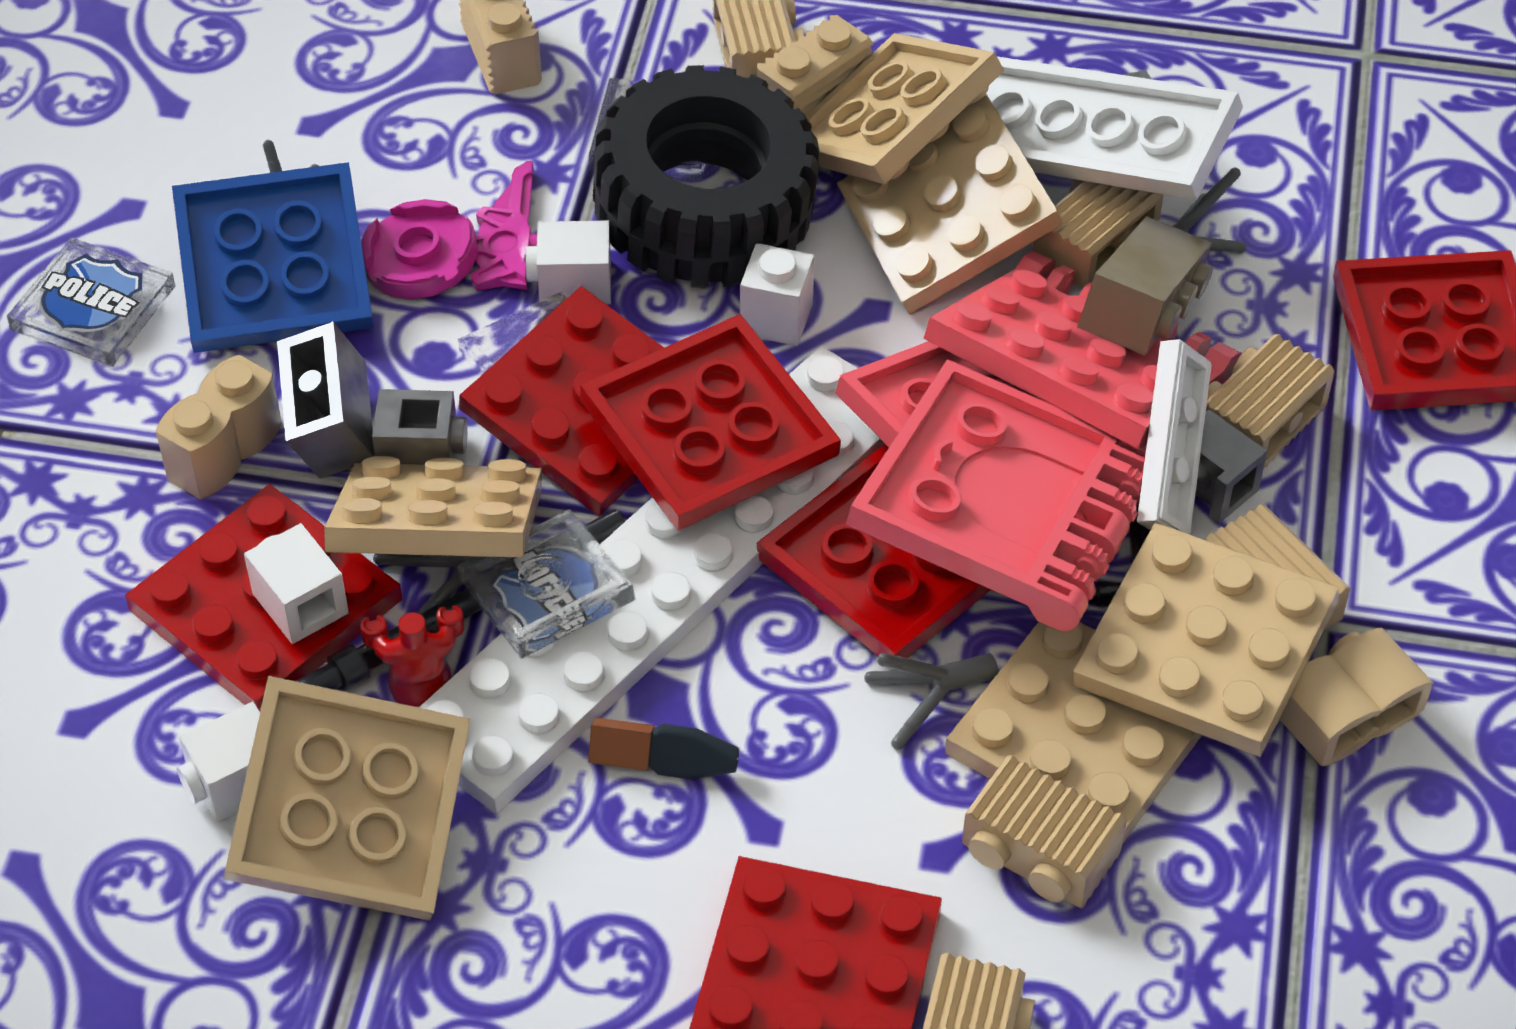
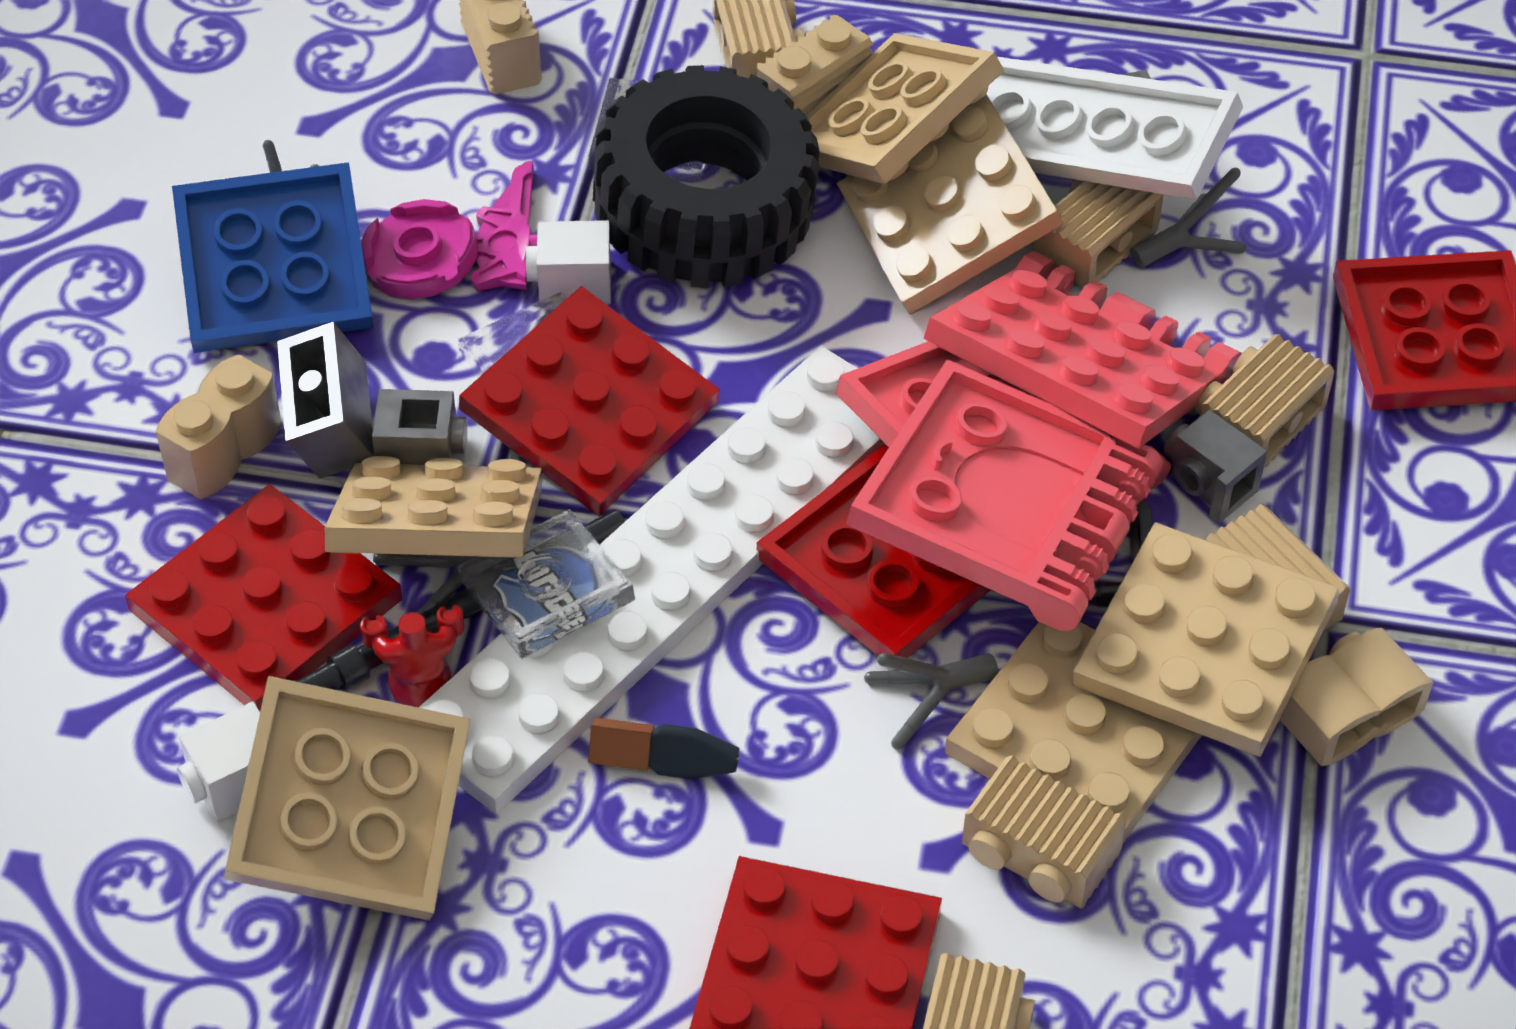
(91, 301): tile -> none
(296, 583): white brick -> none
(709, 421): red plate -> none
(777, 293): white brick -> none
(1147, 286): dark tan brick -> none
(1174, 437): white tile -> none

